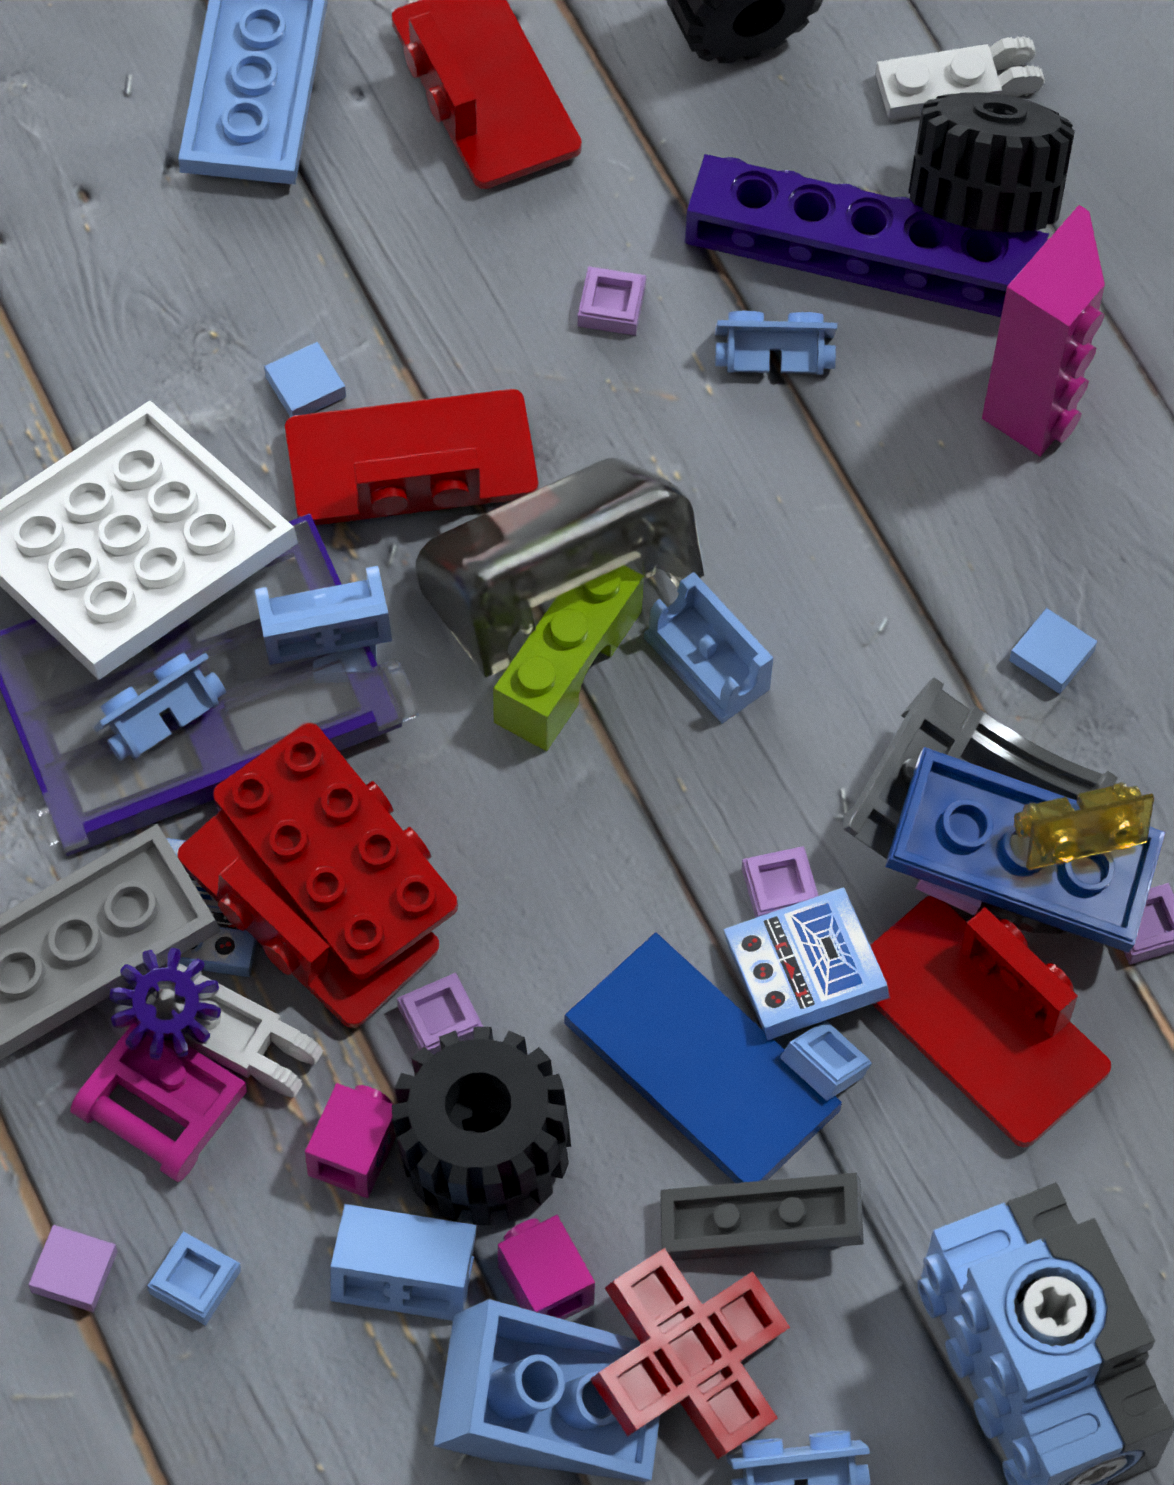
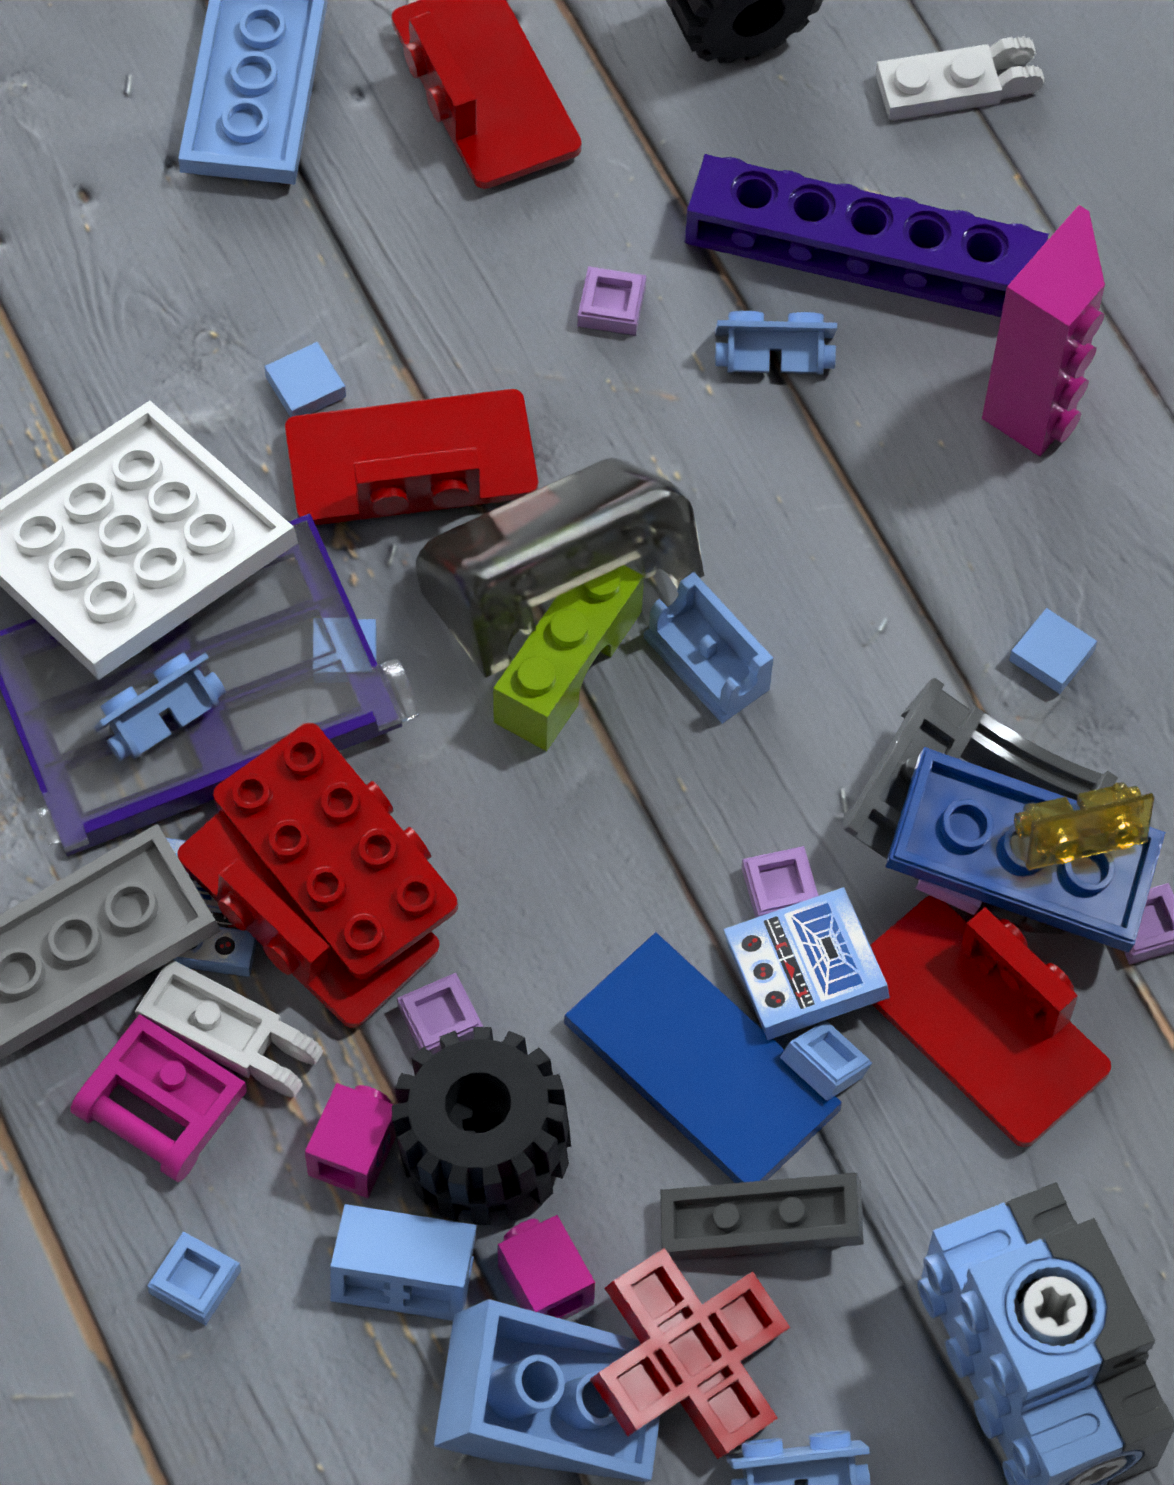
(73, 1268): lavender tile -> none
(184, 993): dark purple gear -> none
(324, 619): light blue hinge -> none
(991, 162): black wheel -> none

